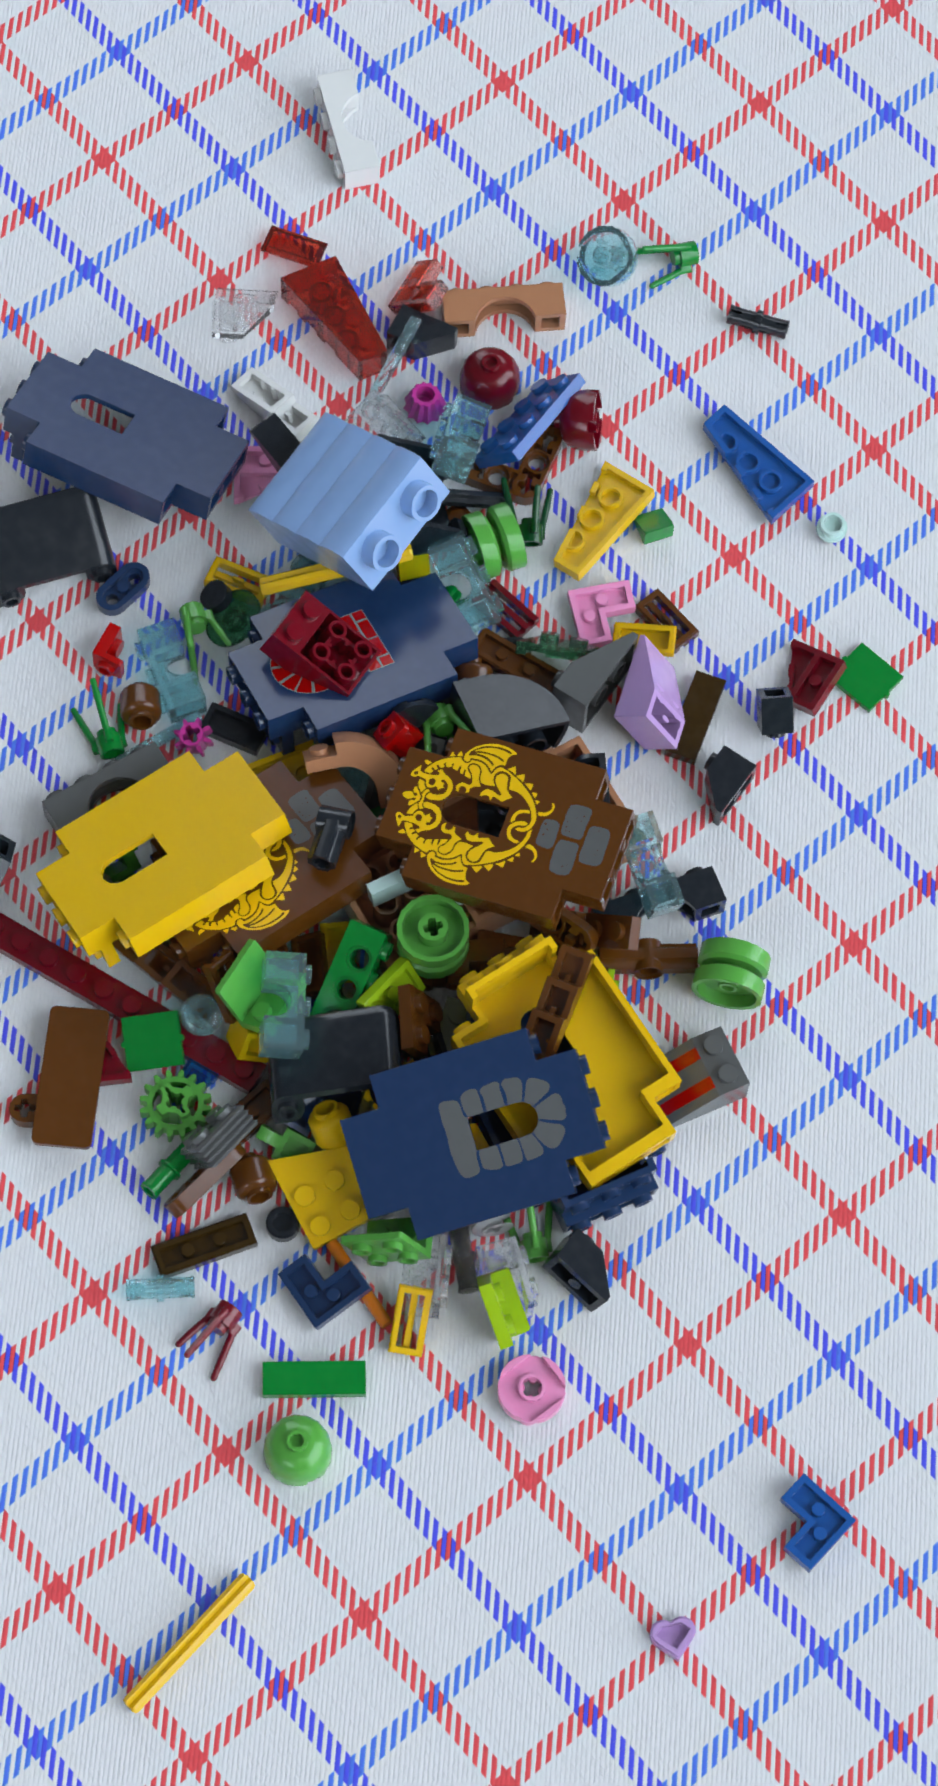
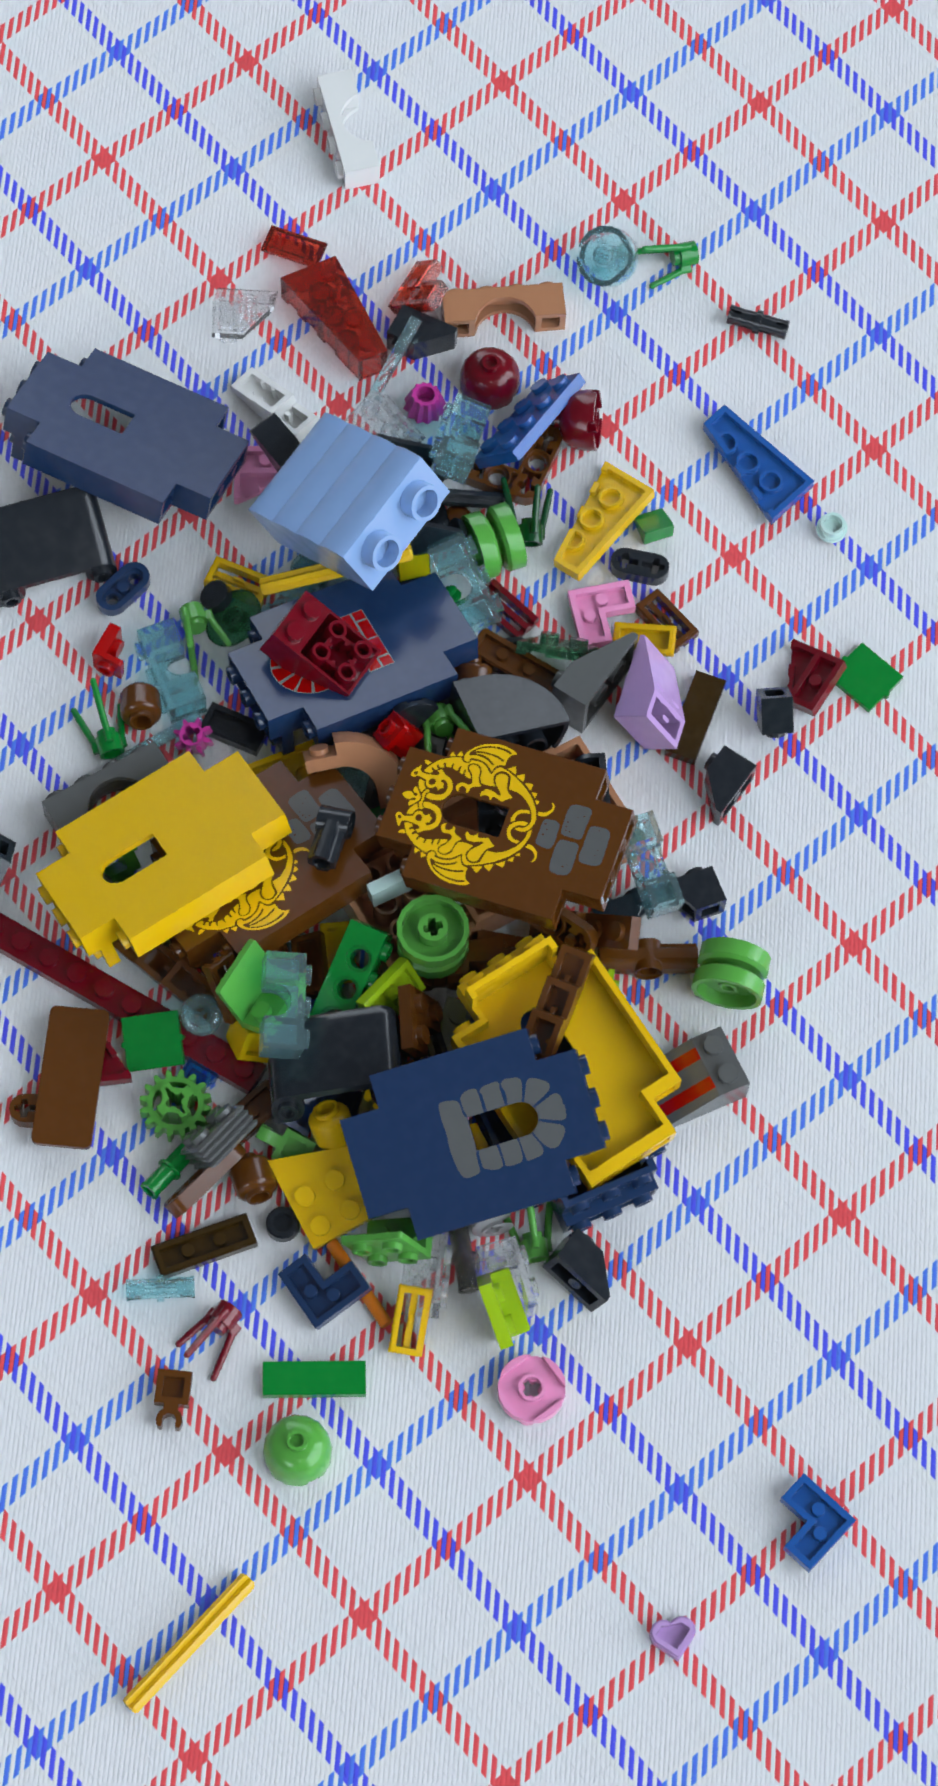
(172, 1393): none -> reddish brown plate
(639, 566): none -> black beam

